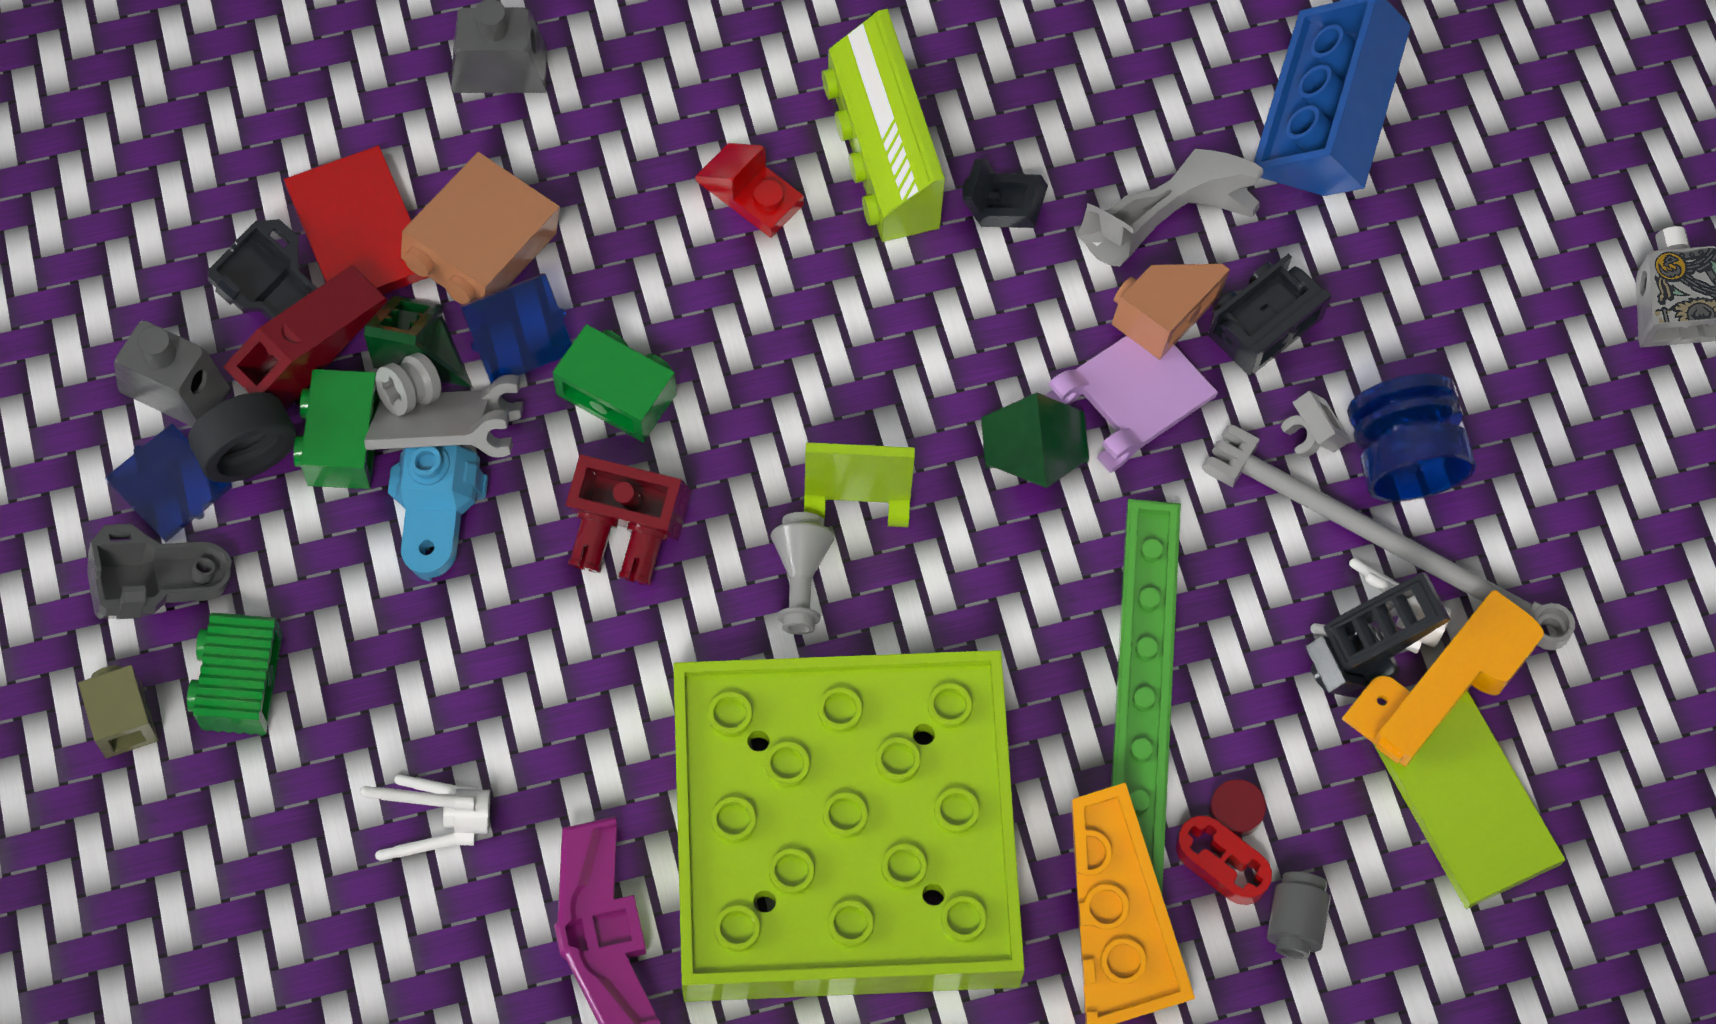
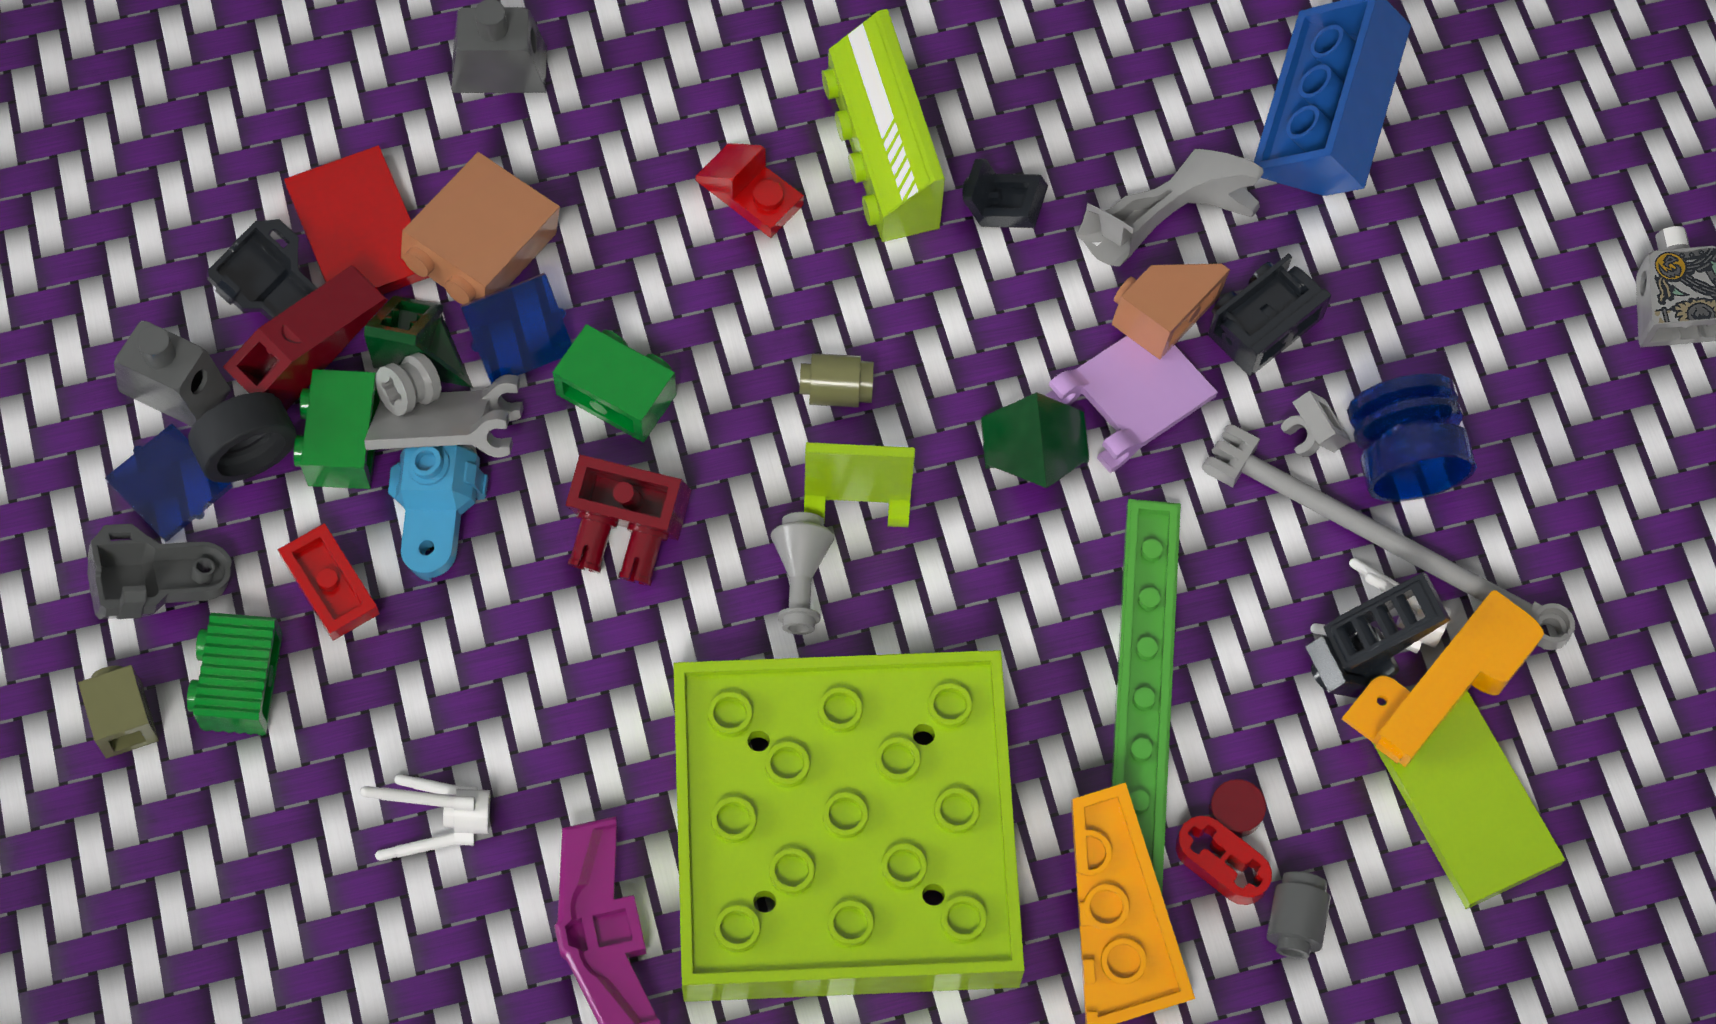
(328, 582): none -> red plate
(837, 380): none -> olive brick

